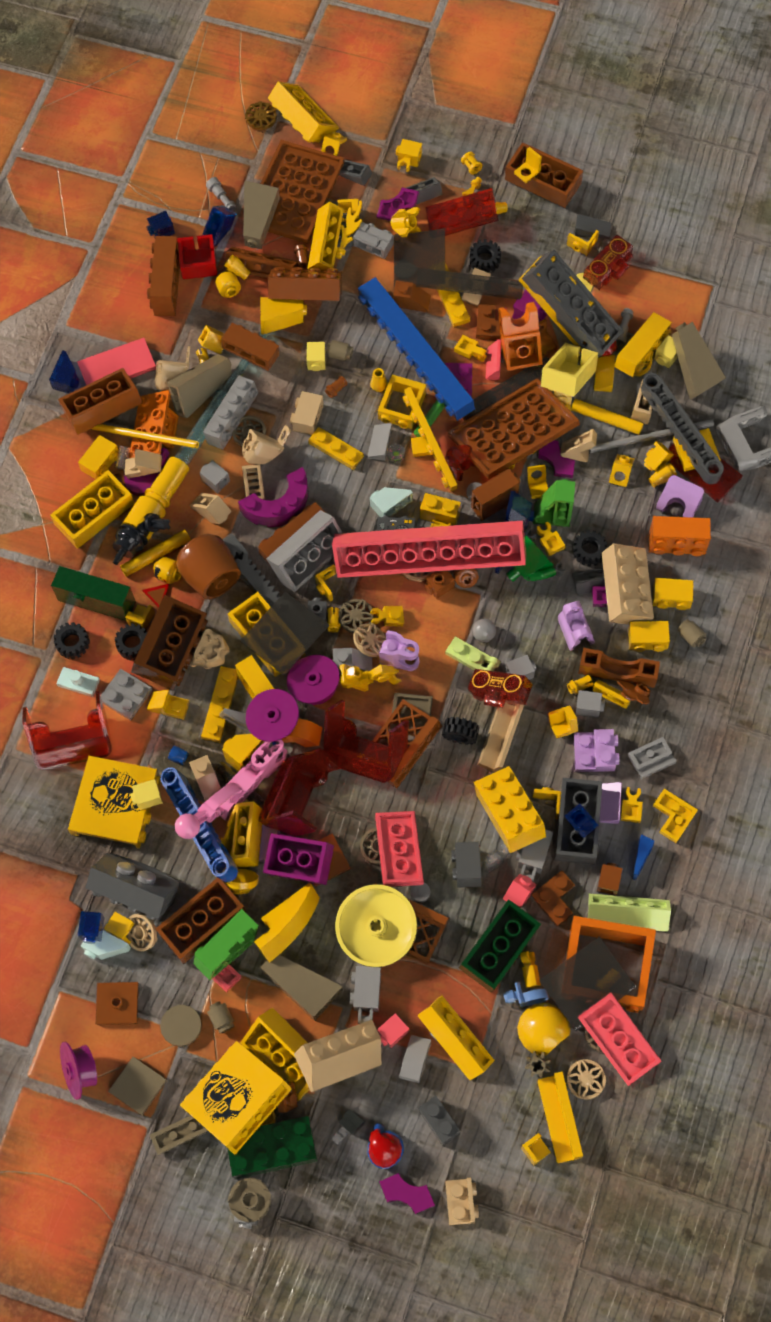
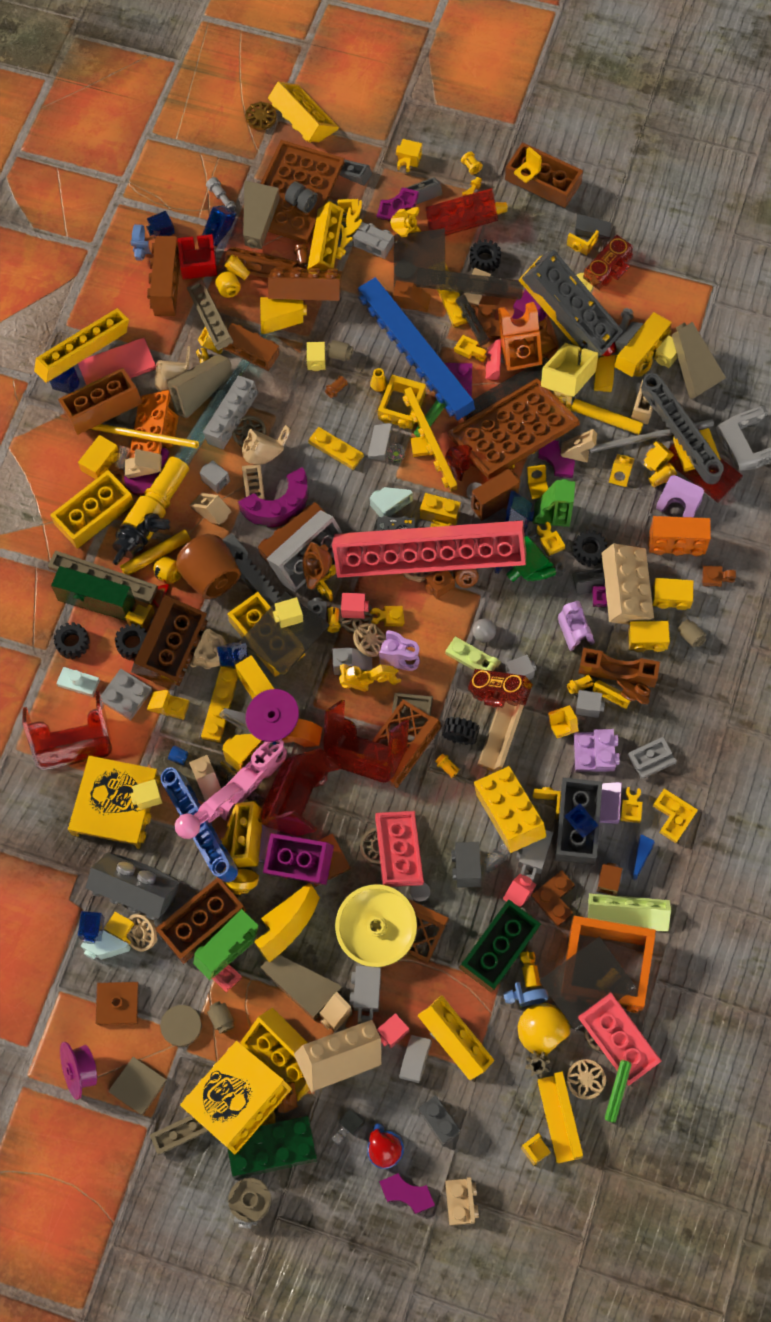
(81, 345): none -> yellow brick
(138, 241): none -> medium blue piece
(141, 589): none -> dark tan plate
(210, 315): none -> dark tan plate
(232, 653): none -> clear blue brick
(288, 613): none -> light yellow brick
(300, 196): none -> dark grey wheel
(307, 412): tan brick -> none
(313, 679): magenta piece -> none
(316, 564): none -> dark orange hat
(333, 139): yellow bracket -> none
(335, 1012): none -> tan slope
(354, 605): none -> coral brick
(447, 765): none -> yellow pin
(463, 304): none -> clear smoke pin
(618, 1091): none -> bright green axle
(627, 335): none -> dark grey slope
(714, 576): none -> dark orange plate

